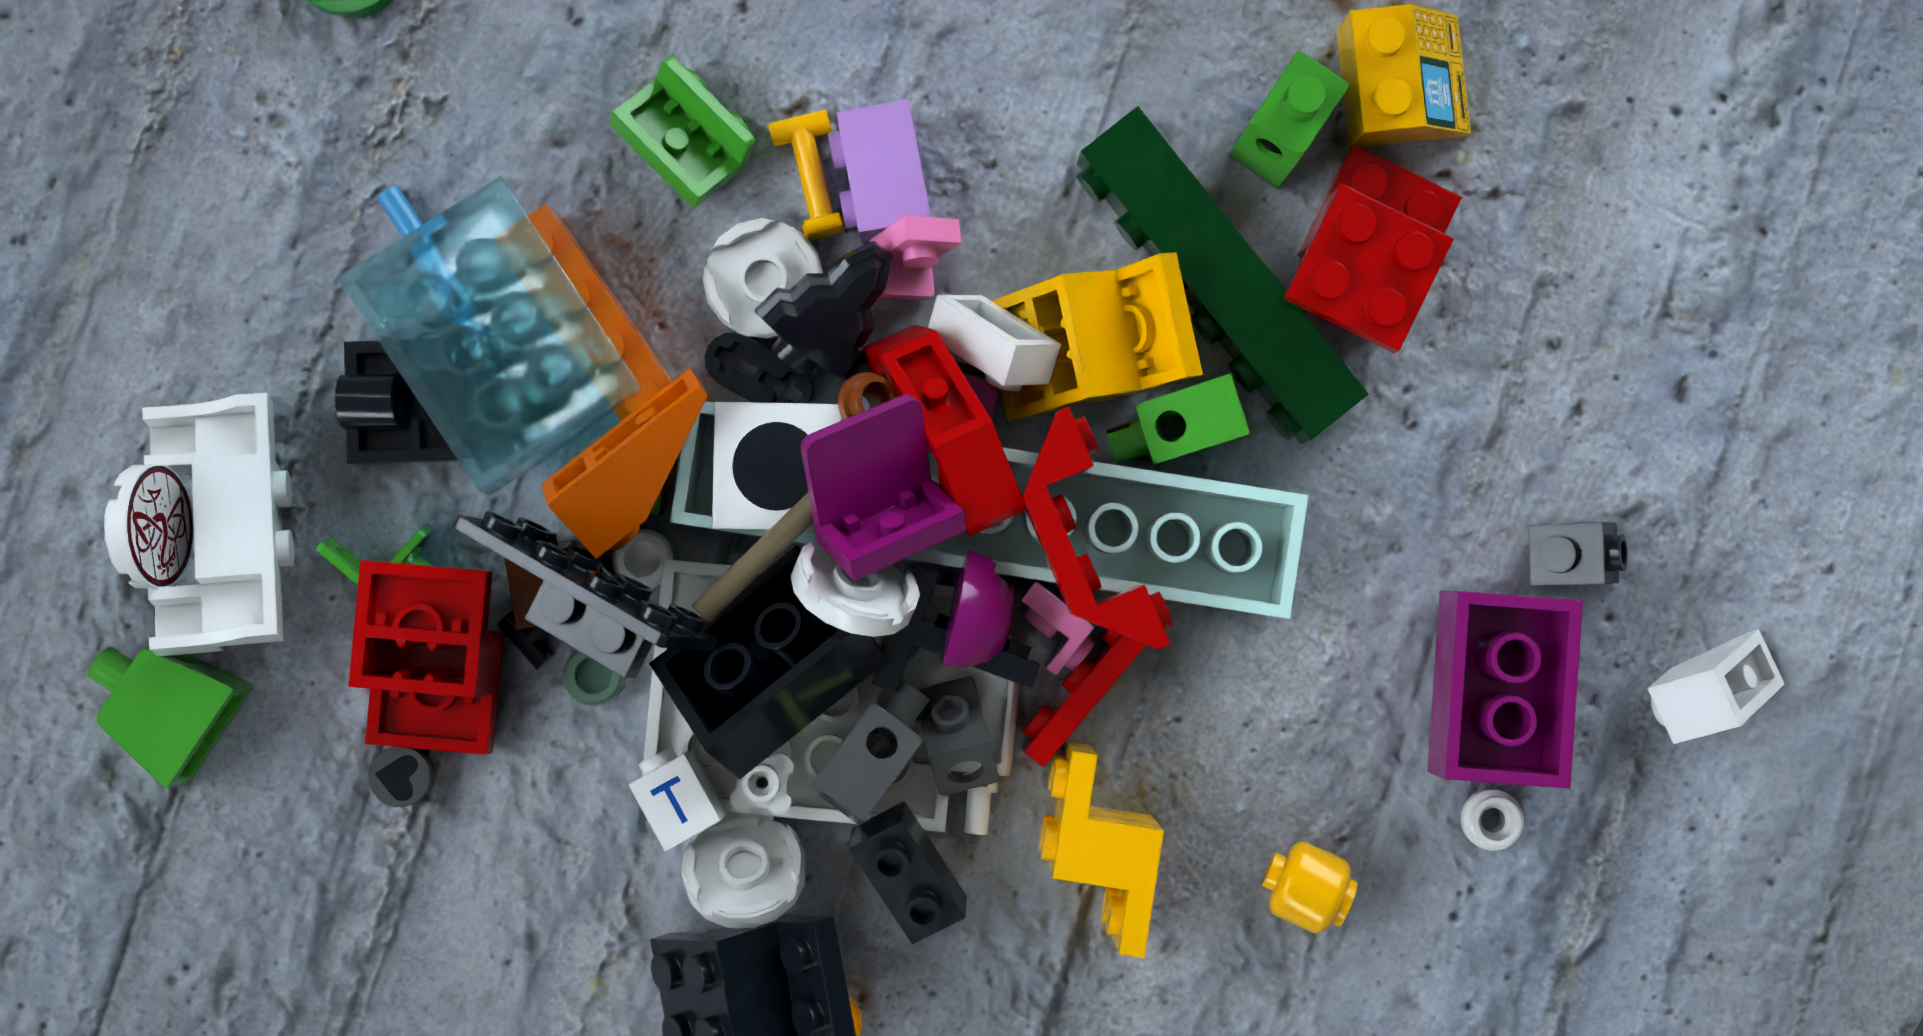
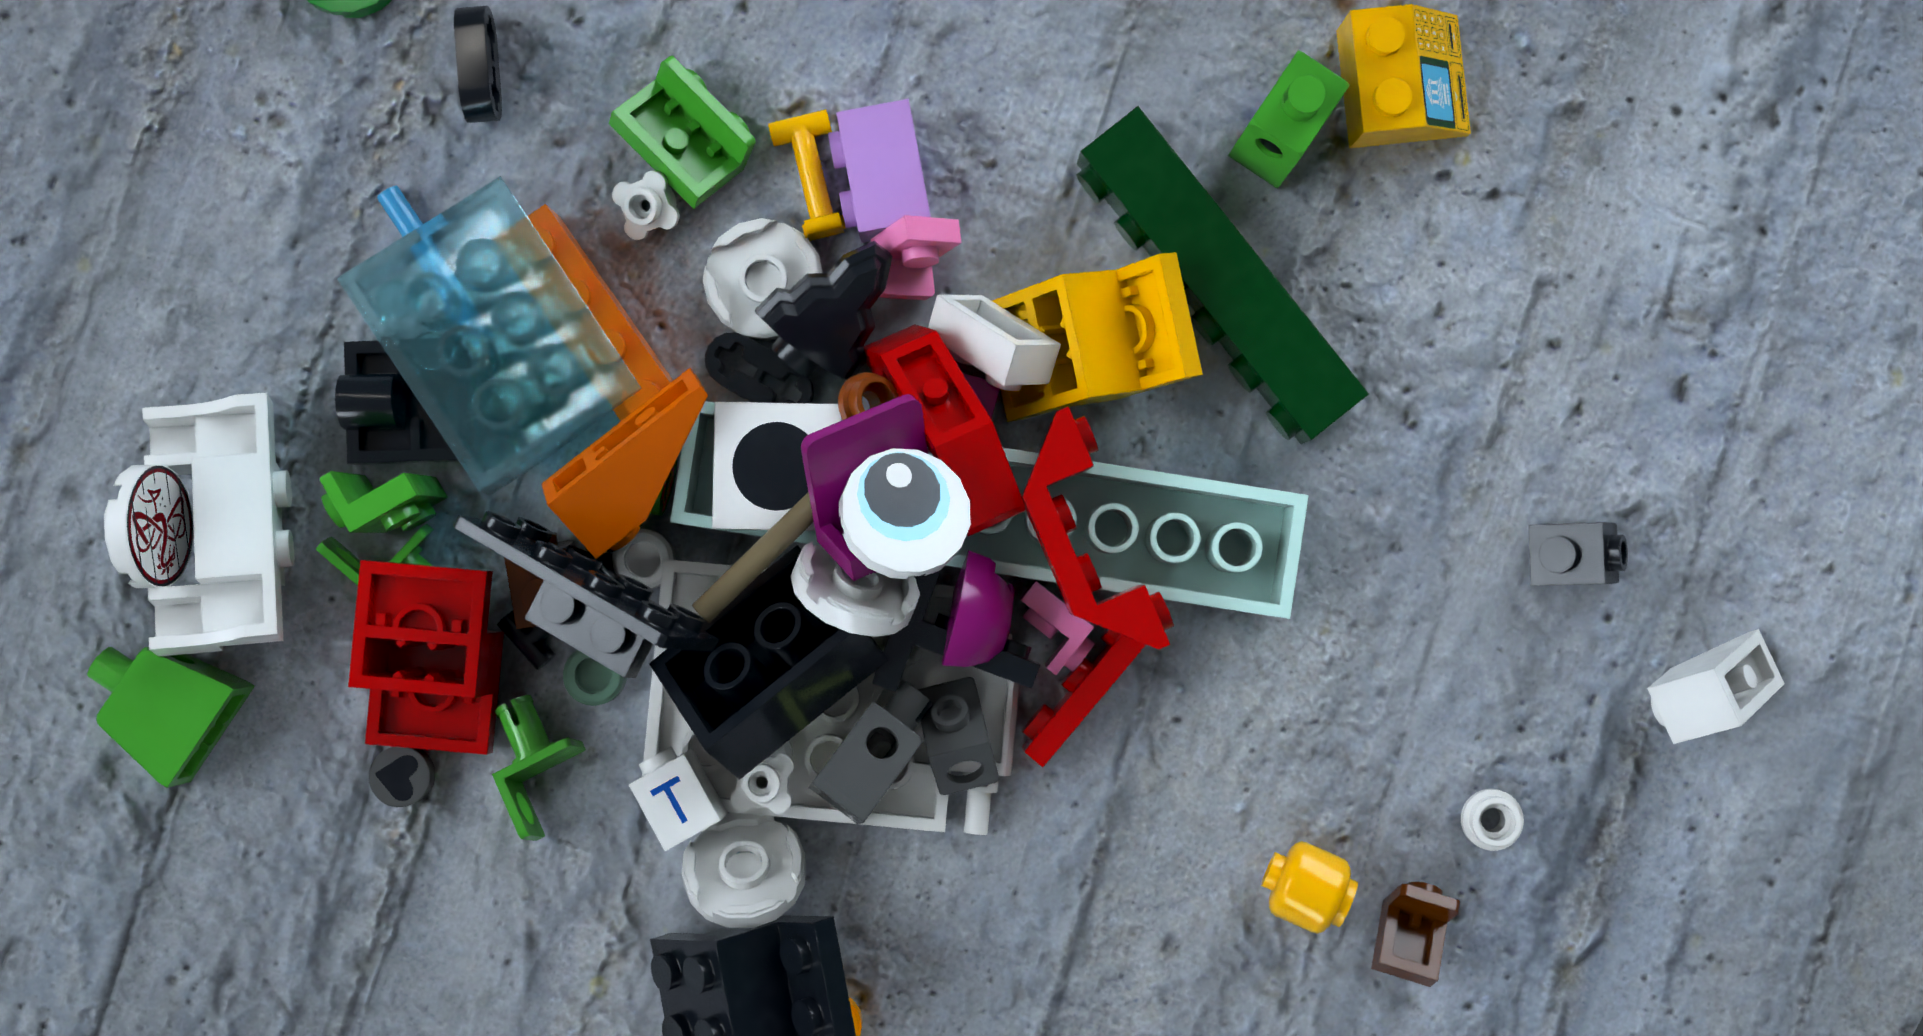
(397, 503): none -> bright green bracket
(477, 64): none -> black beam
(533, 756): none -> bright green bracket
(662, 202): none -> white plate
(904, 513): none -> tile
(908, 872): black piece -> none
(1102, 848): yellow bracket -> none
(1211, 418): bright green torso -> none
(1373, 249): red bracket -> none
(1413, 932): none -> reddish brown bracket
(1505, 689): magenta brick -> none

